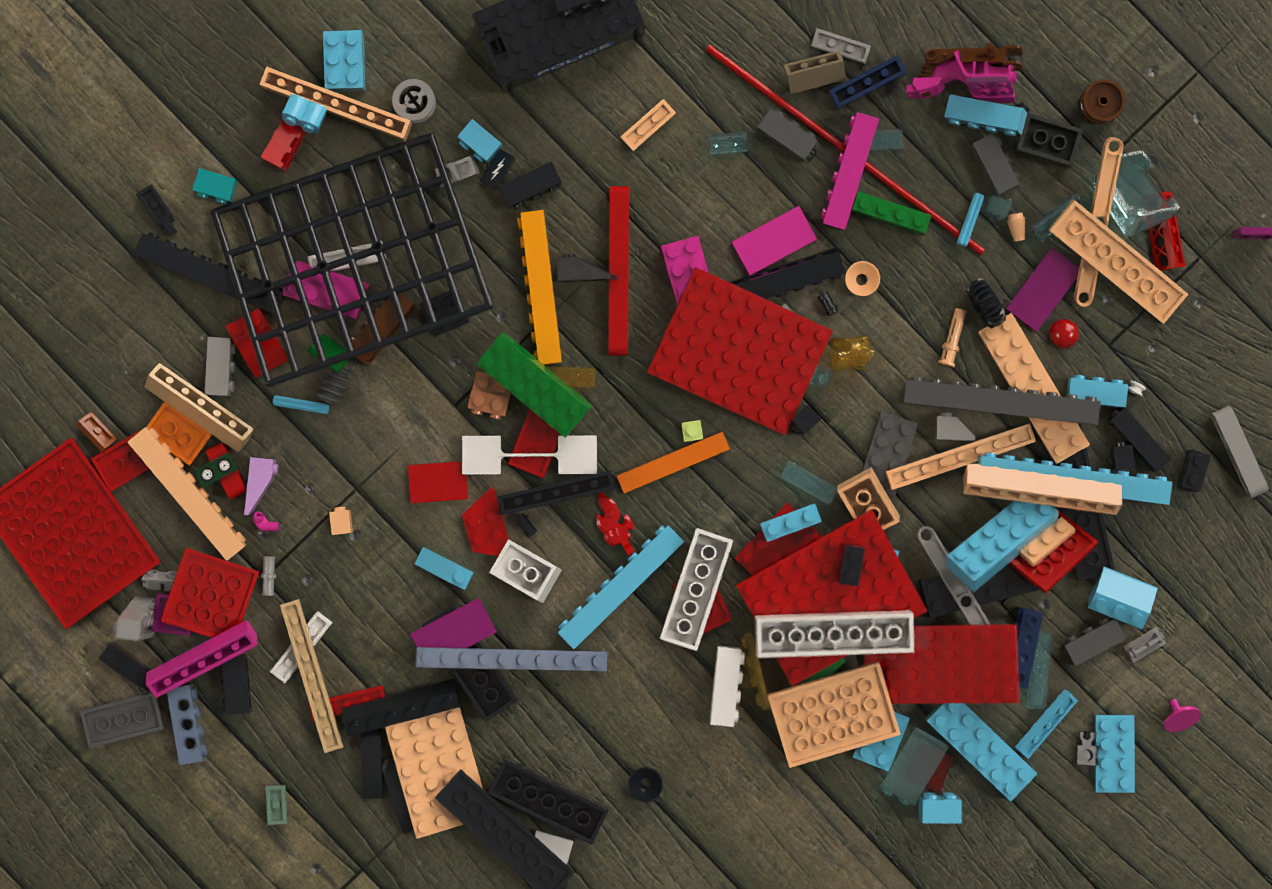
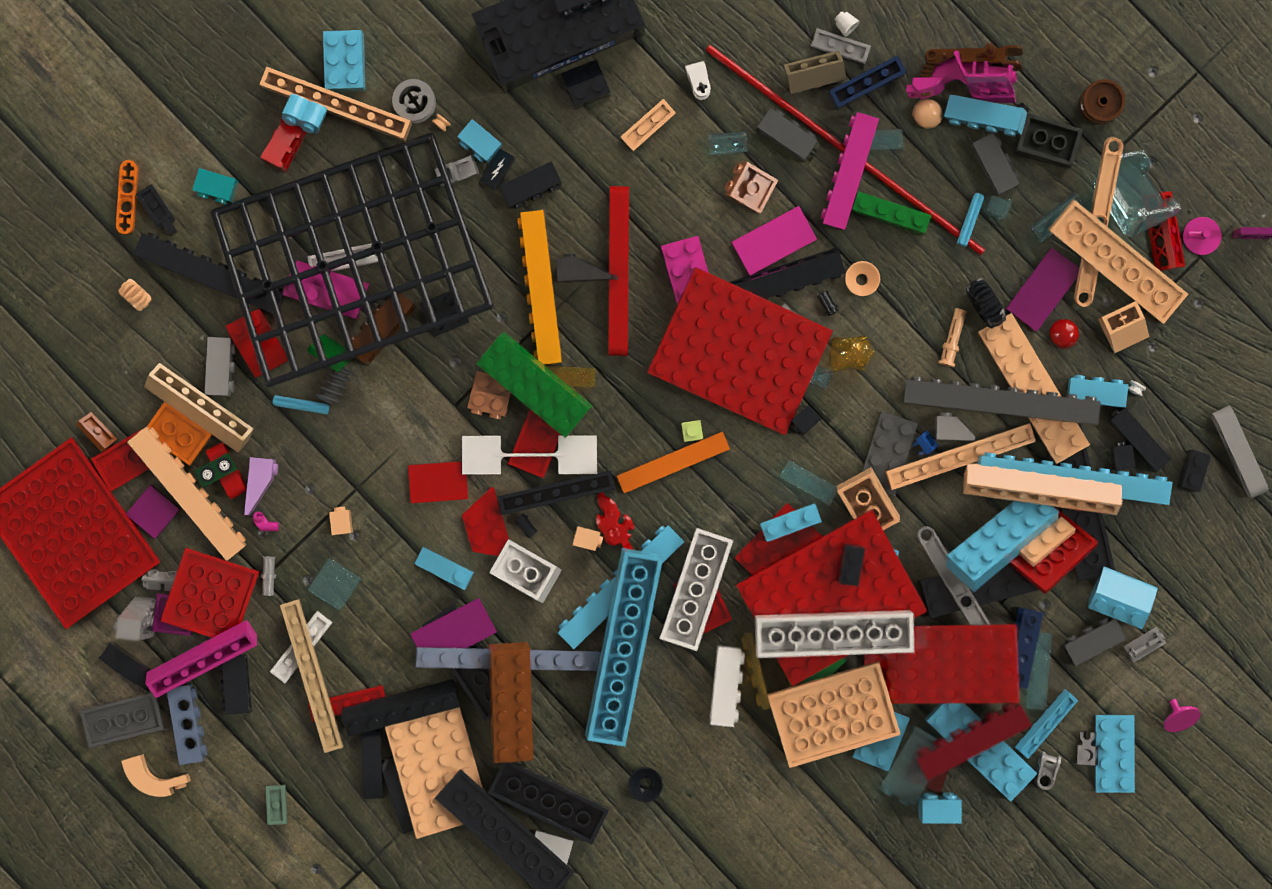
(127, 197): none -> orange beam
(134, 295): none -> light nougat gear
(146, 782): none -> light nougat arch
(153, 511): none -> magenta tile
(334, 584): none -> clear light blue tile
(441, 122): none -> light nougat bush
(511, 702): none -> dark orange brick
(586, 84): none -> black slope
(587, 539): none -> light nougat slope
(623, 647): none -> medium azure brick
(698, 77): none -> white piece
(750, 186): none -> nougat plate
(846, 23): none -> white hat
(927, 113): none -> light nougat hair
(927, 443): none -> blue tile
(971, 740): none -> dark red brick
(1017, 226): light nougat cone -> none
(1047, 769): none -> light grey piece
(1124, 327): none -> light nougat slope
(1202, 236): none -> dark pink shield

